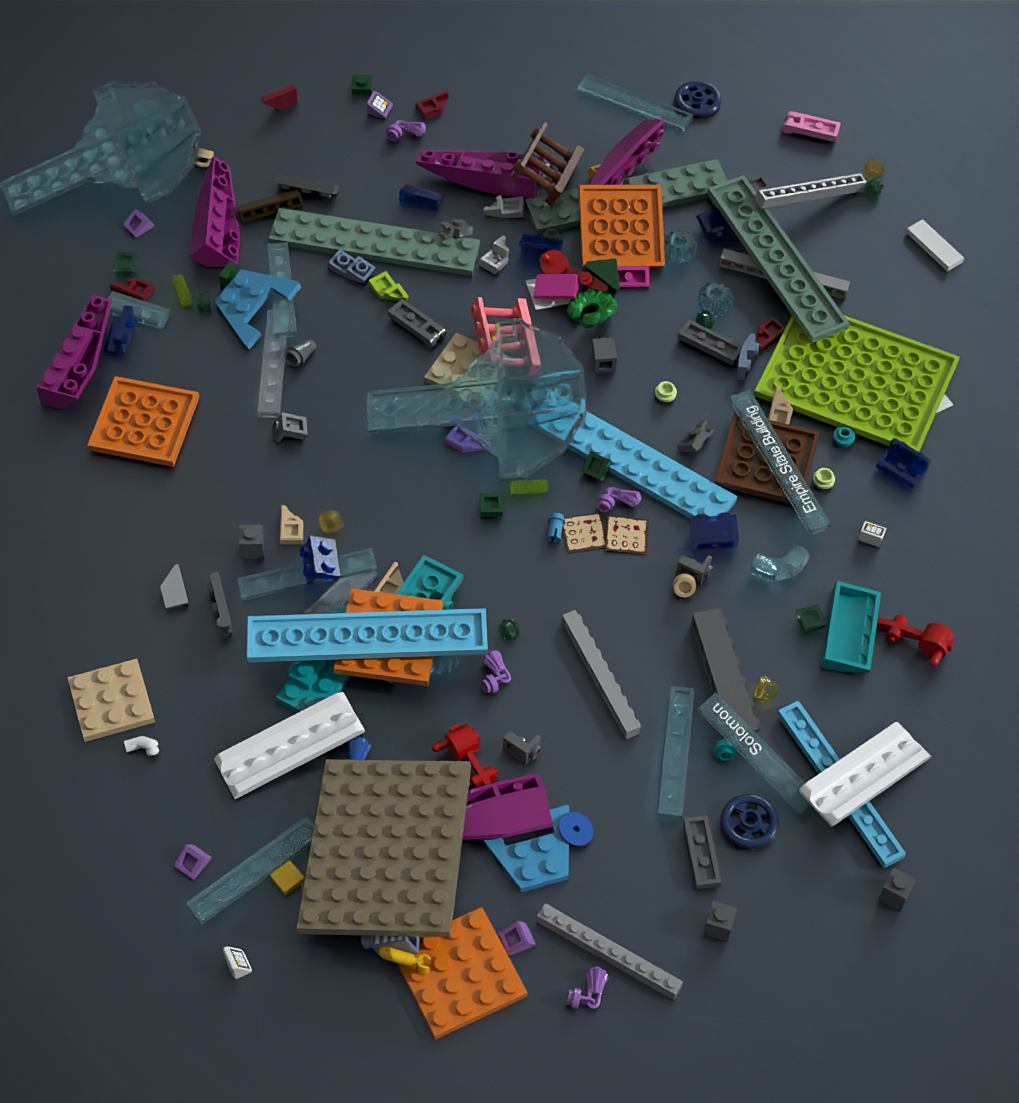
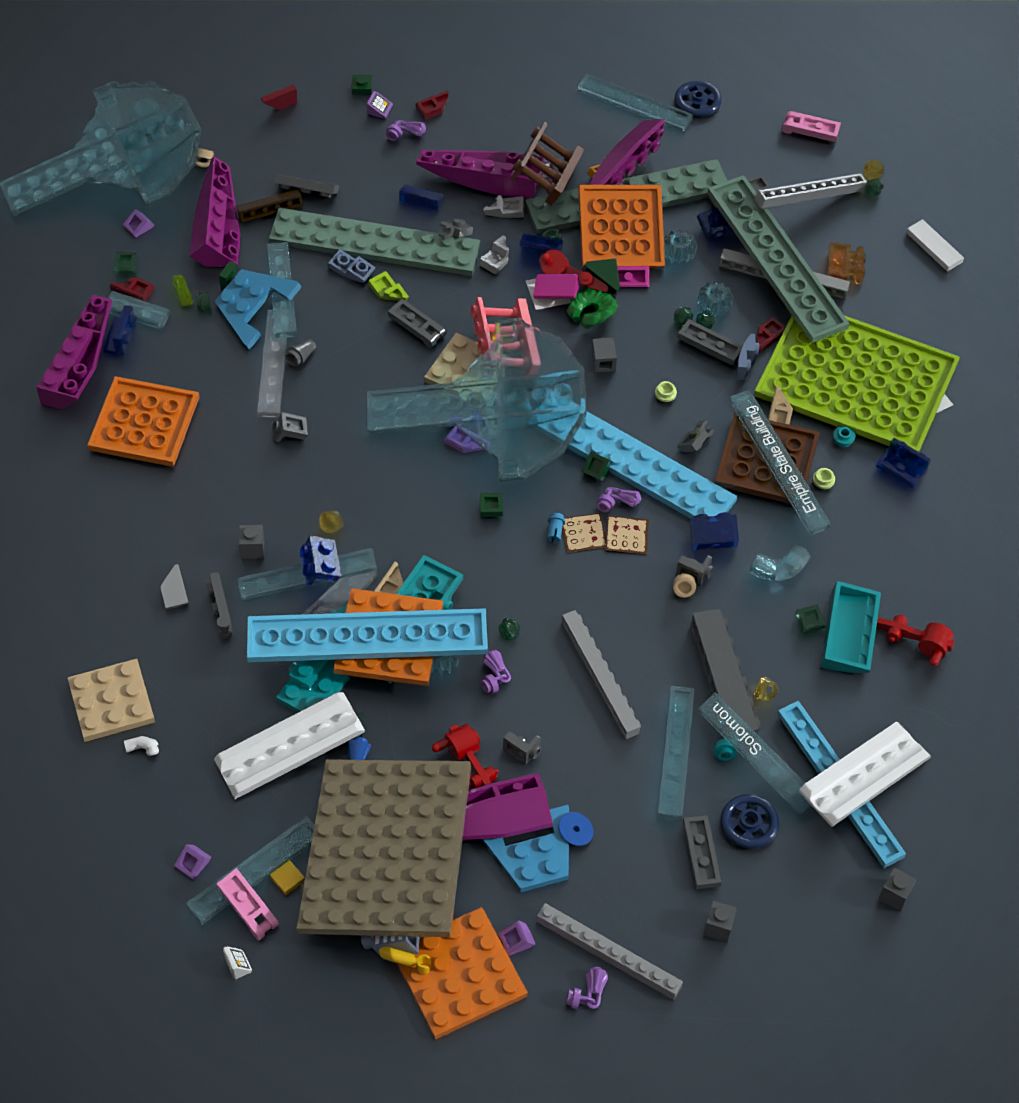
(247, 903): none -> bright pink plate
(290, 527): tan tile -> none
(524, 486): clear neon green piece -> none
(682, 314): none -> clear green plate
(839, 262): none -> clear orange plate
(872, 534): white slope -> none

